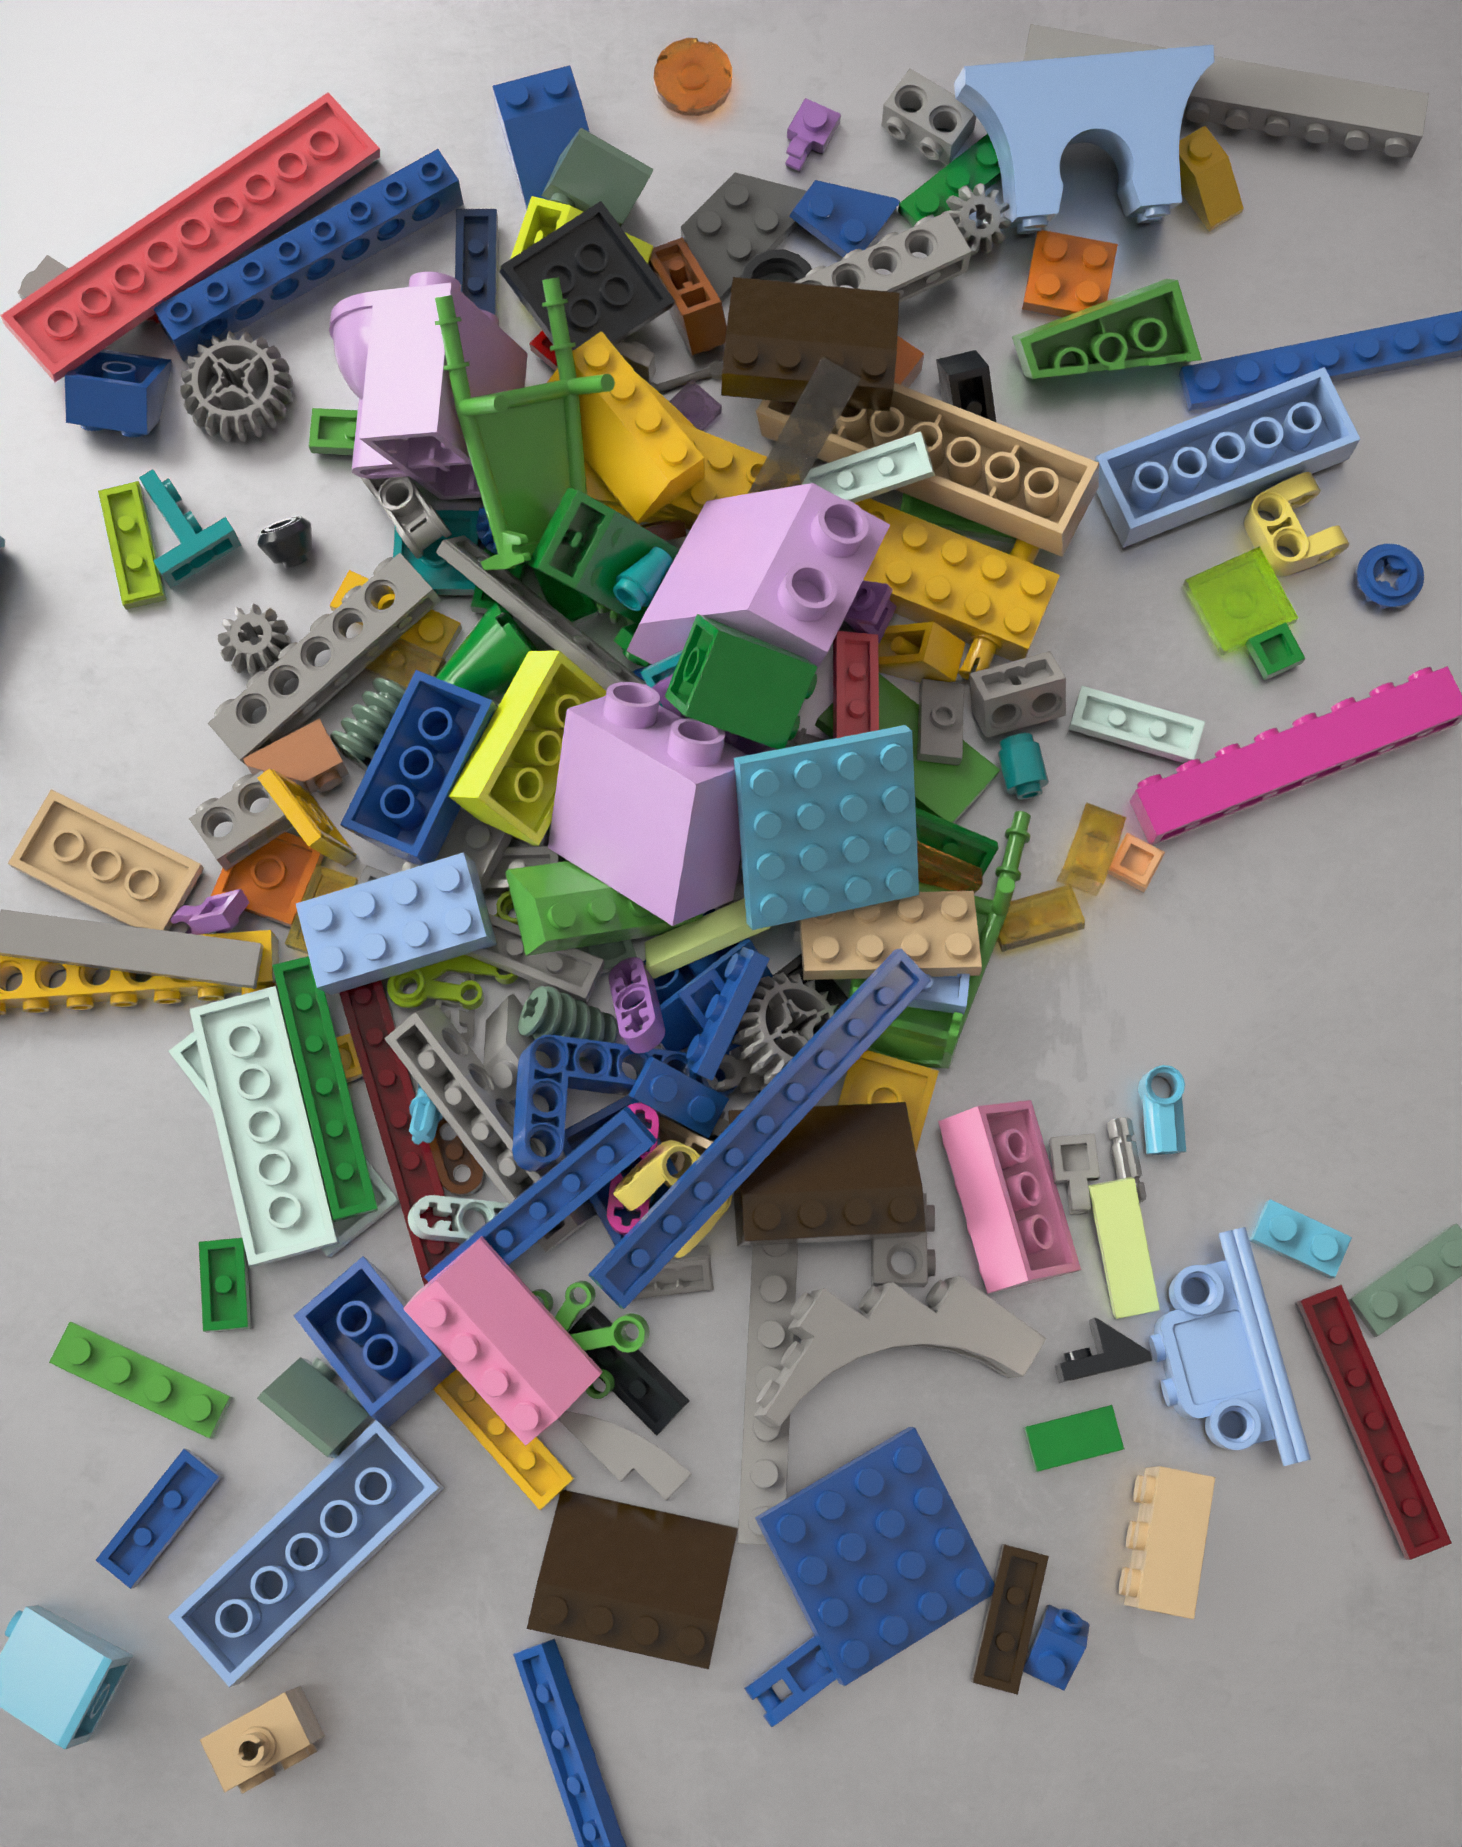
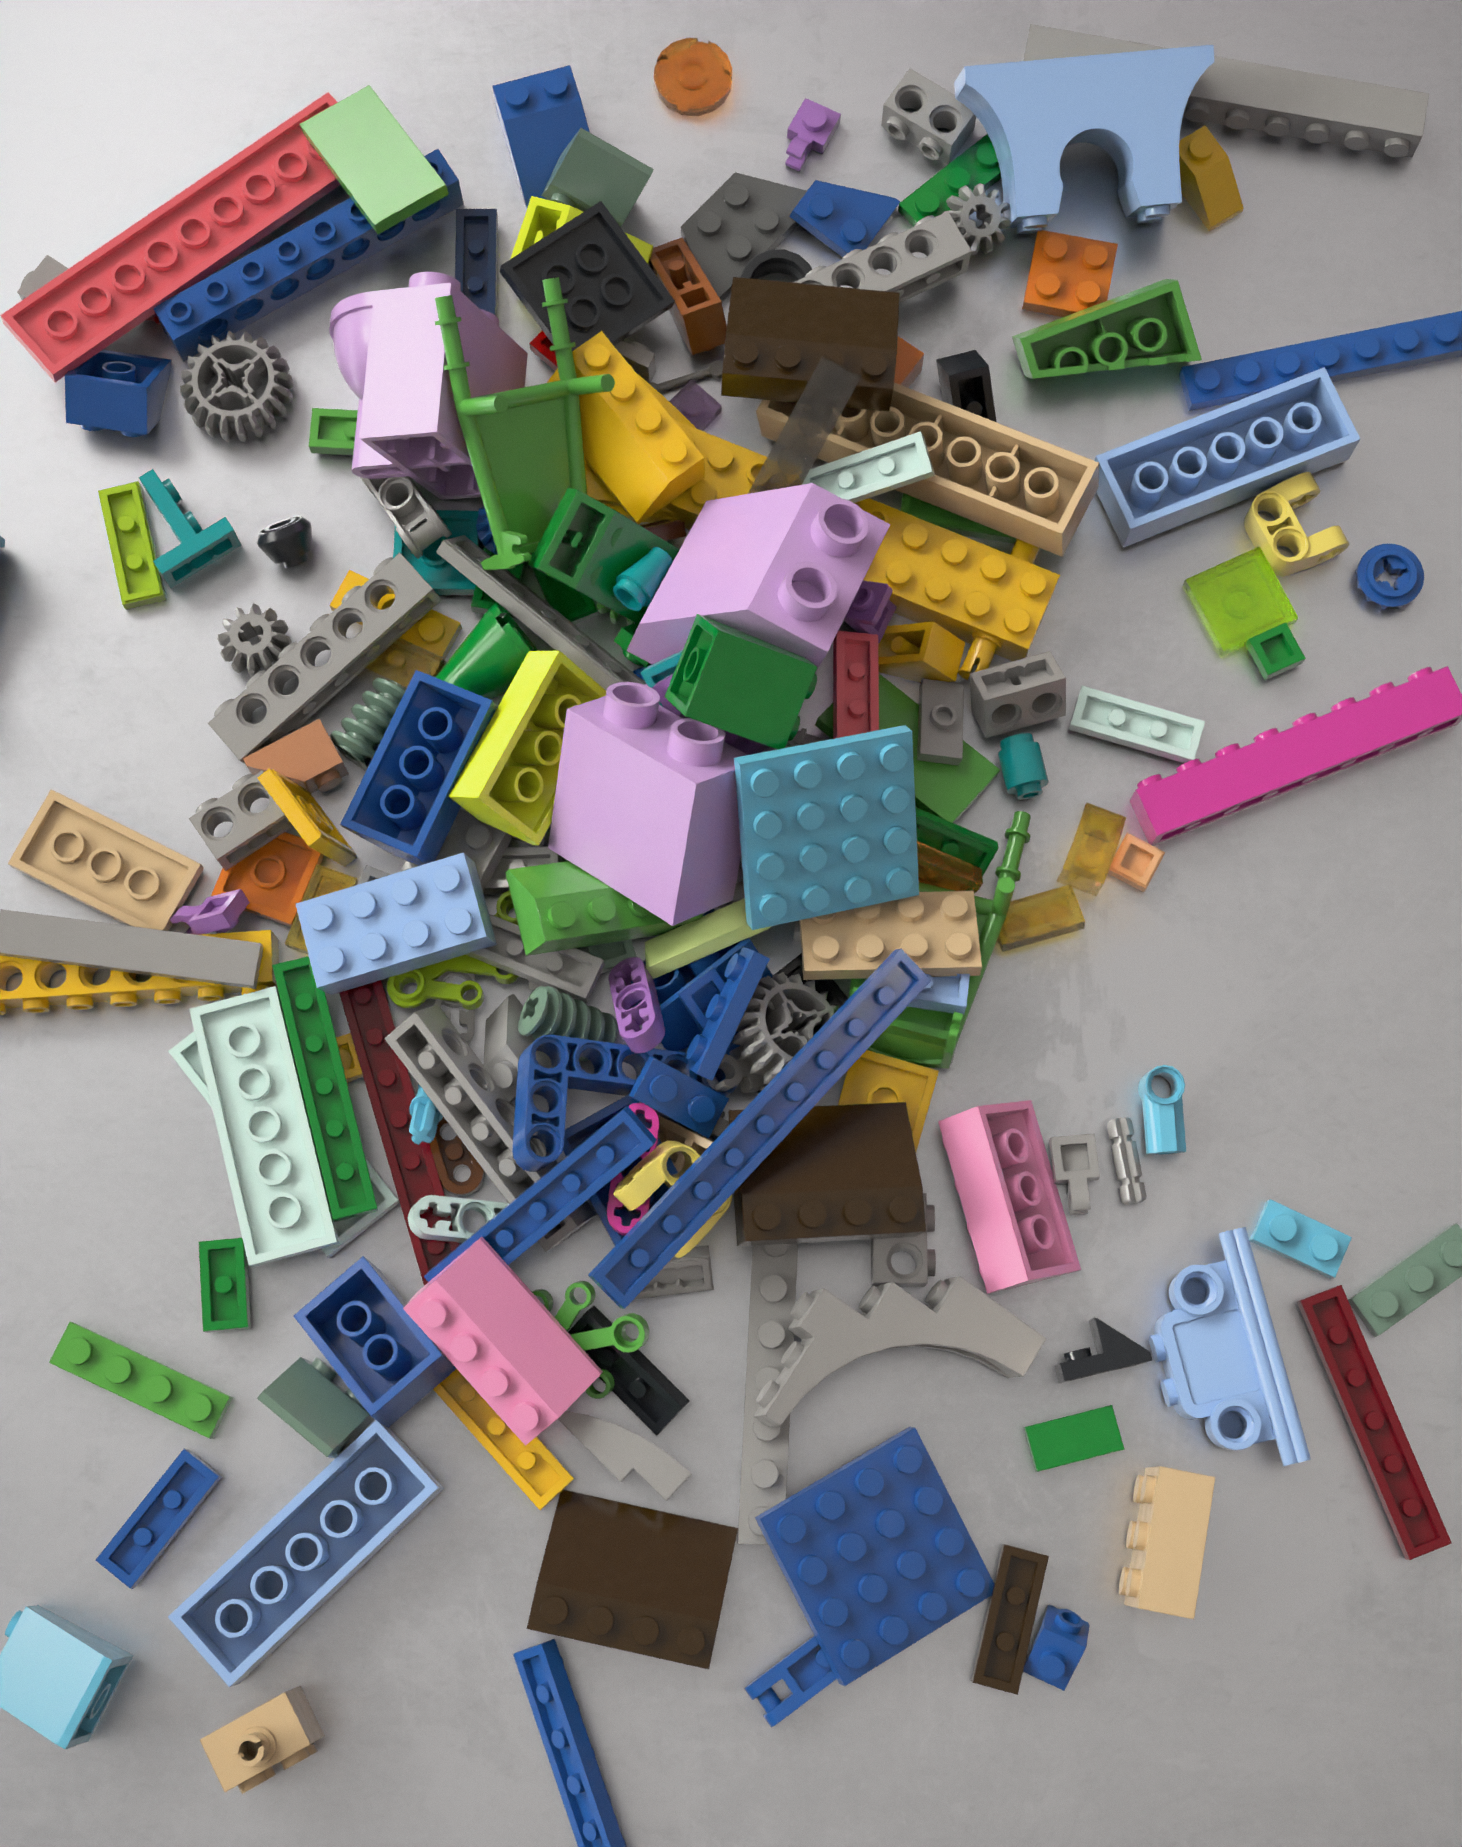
(374, 159): none -> tile
(1124, 1247): yellowish green tile -> none

